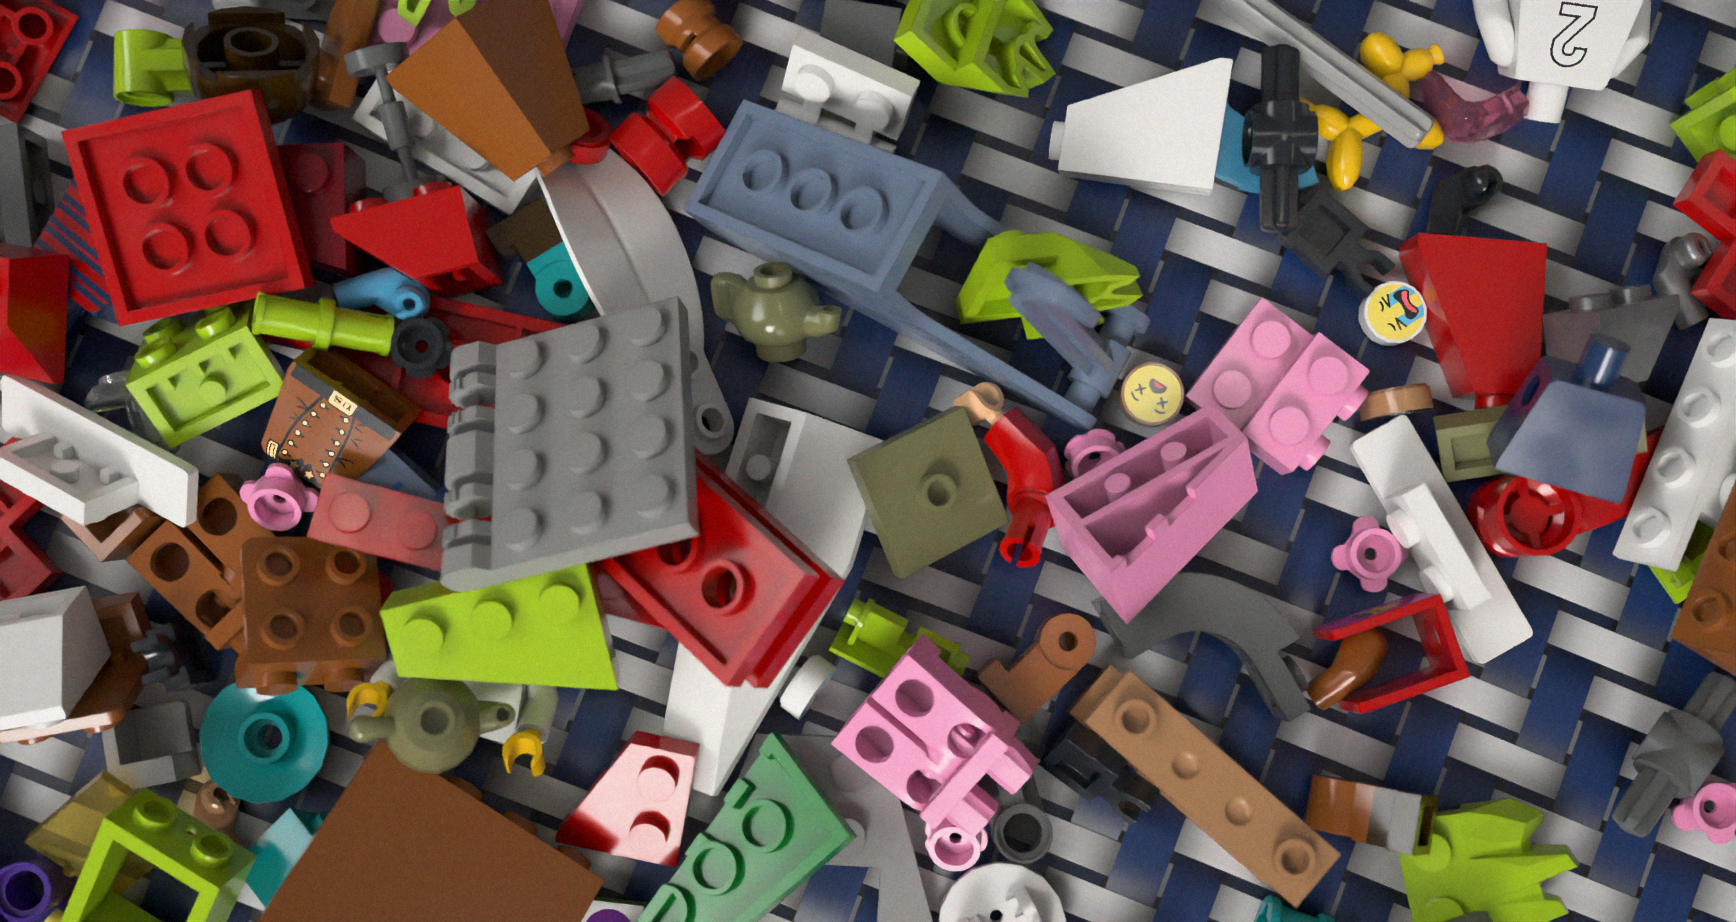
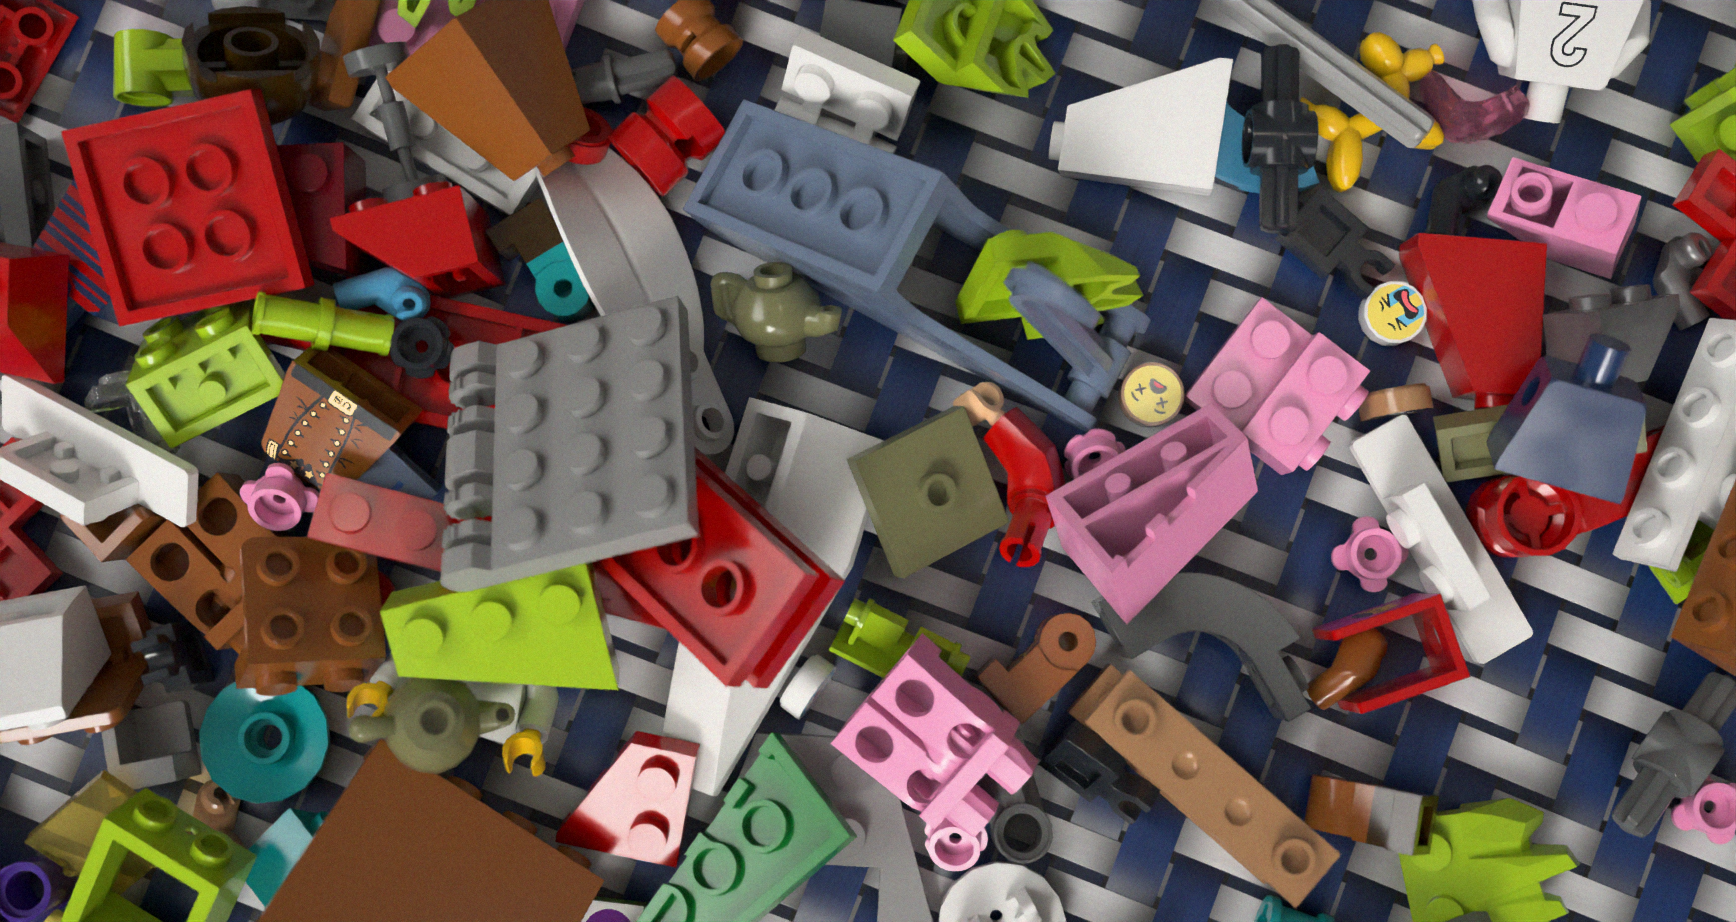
(1576, 217): none -> bright pink slope

